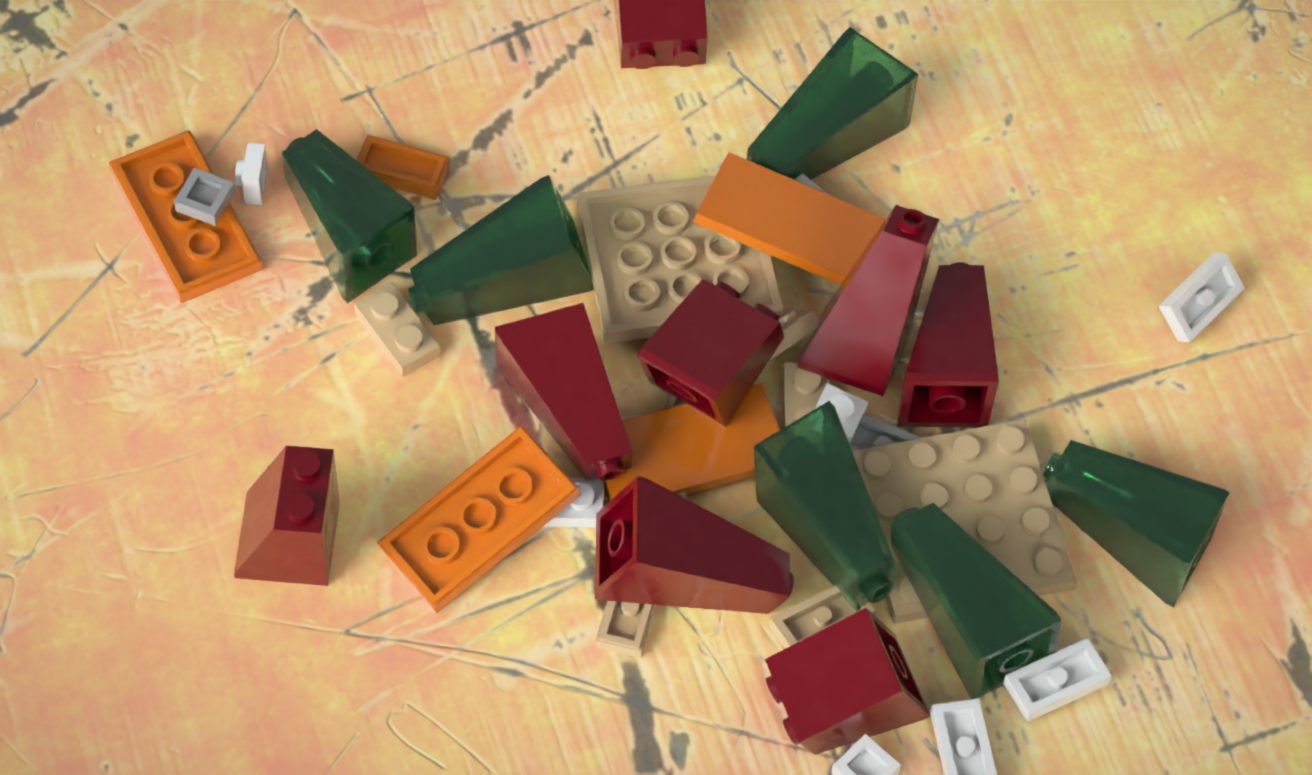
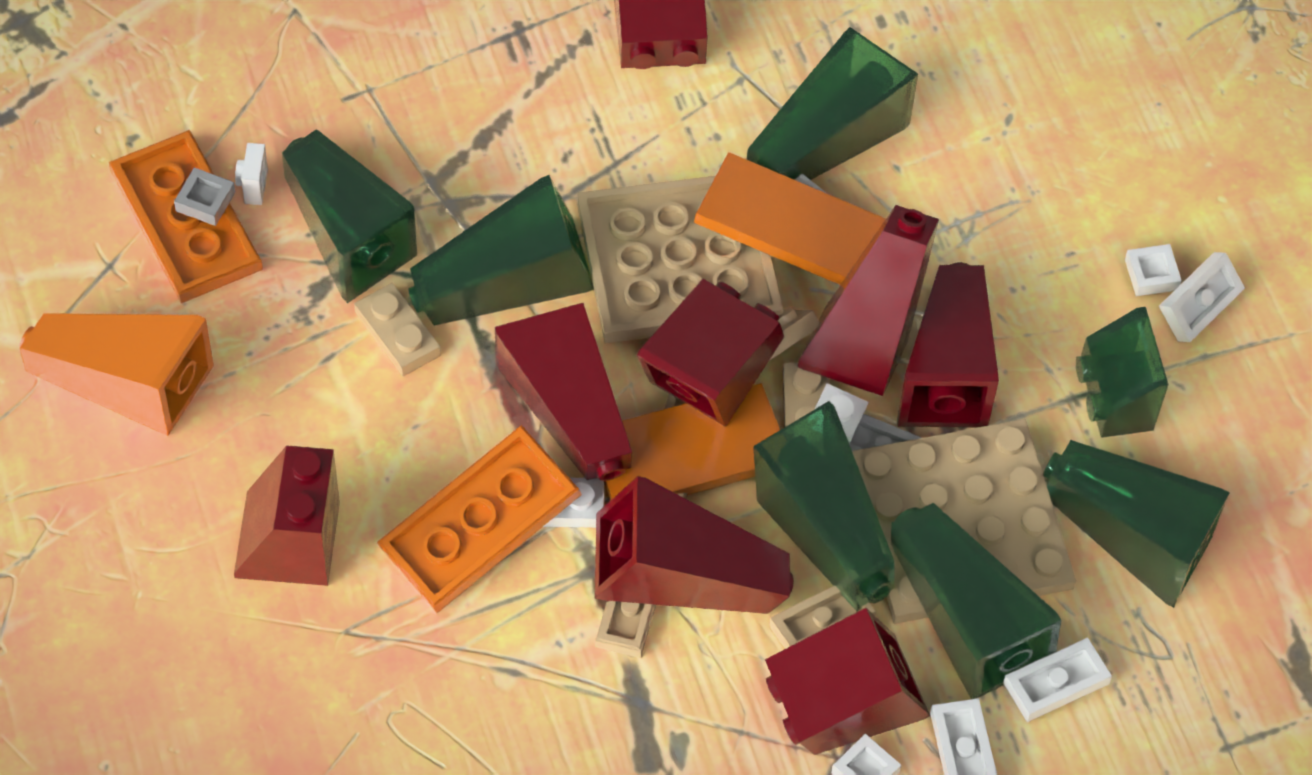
(125, 362): none -> orange slope
(405, 166): orange tile -> none
(1123, 375): none -> clear green slope
(1153, 270): none -> white plate

